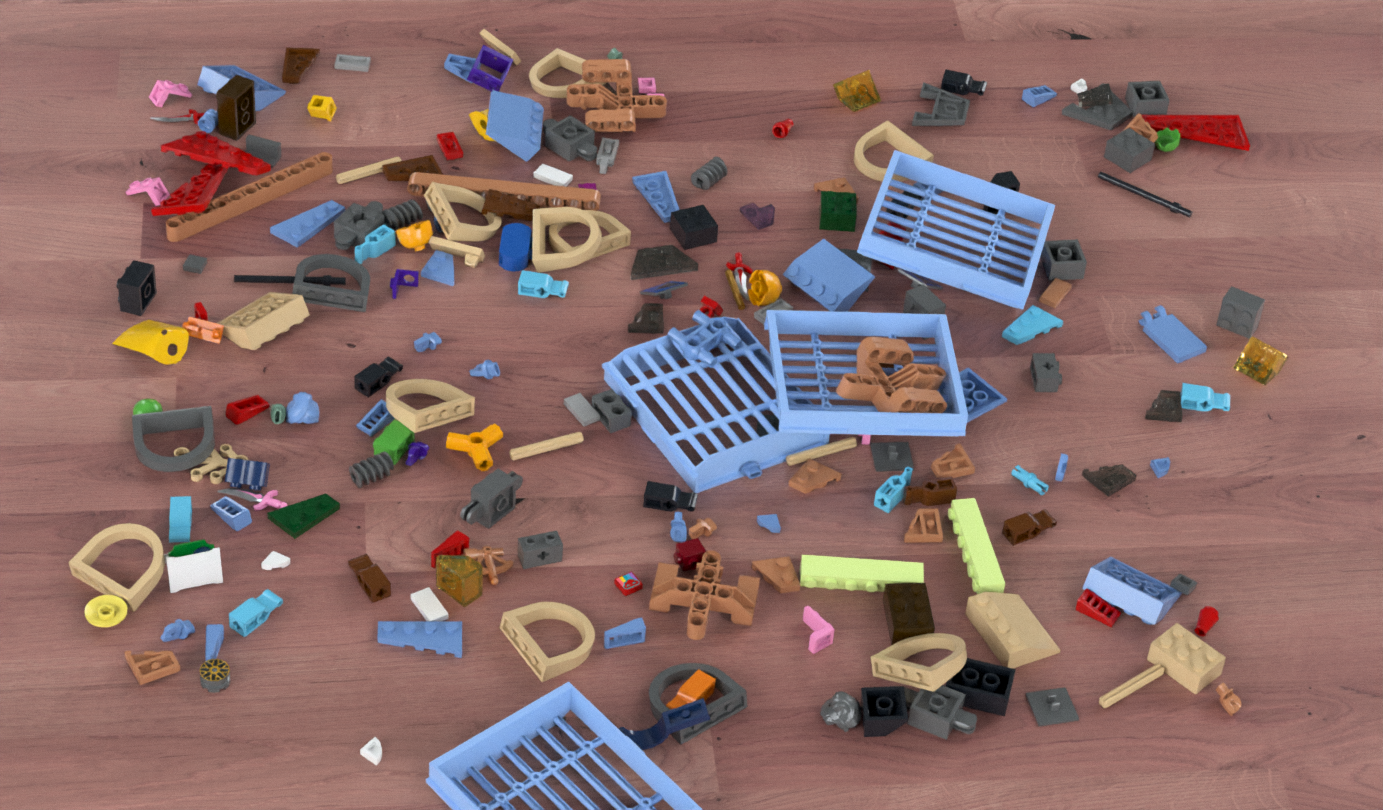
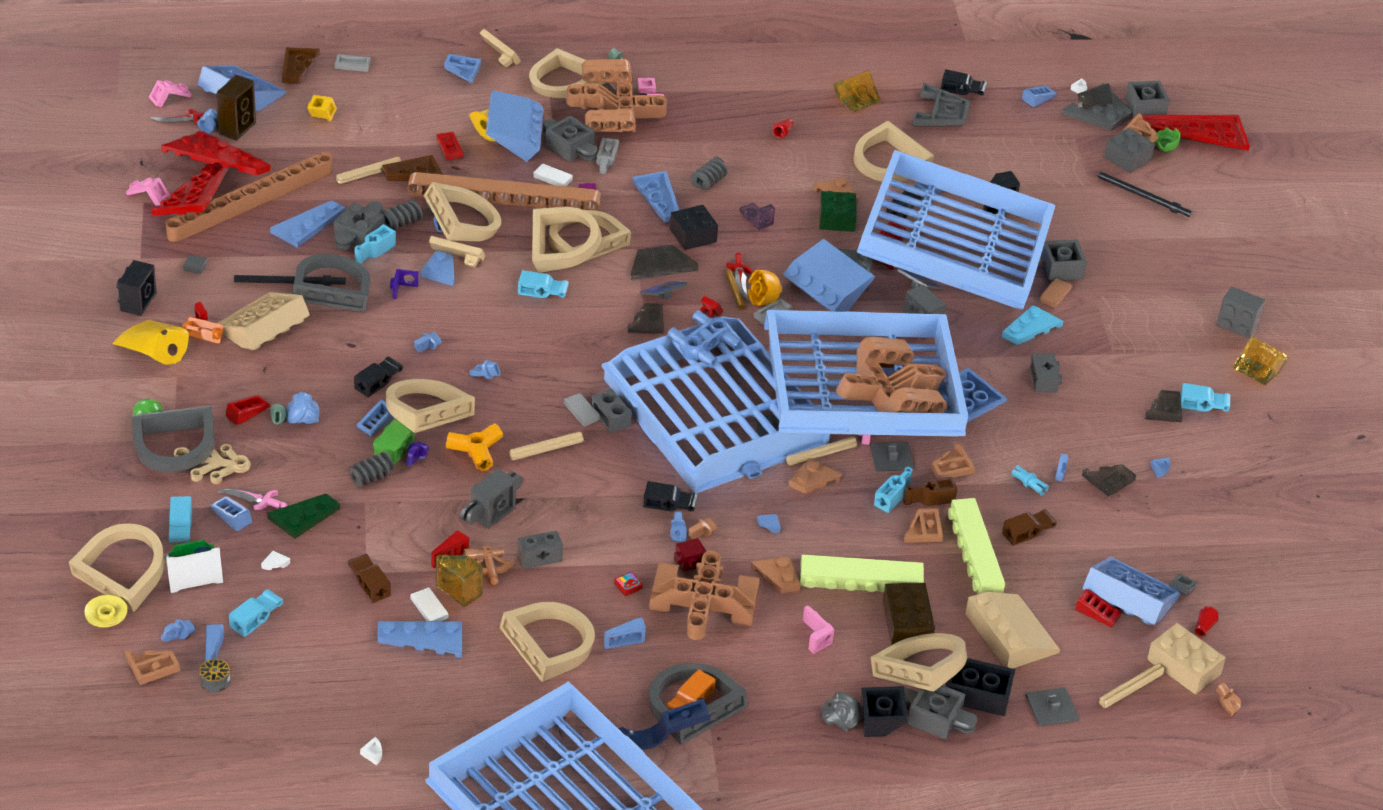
(247, 472): dark blue brick -> none
(263, 149): dark grey panel -> none
(415, 235): light orange cylinder -> none
(486, 57): dark purple window -> none
(510, 205): reddish brown wing -> none
(515, 247): blue brick -> none
(1171, 335): medium blue tile -> none

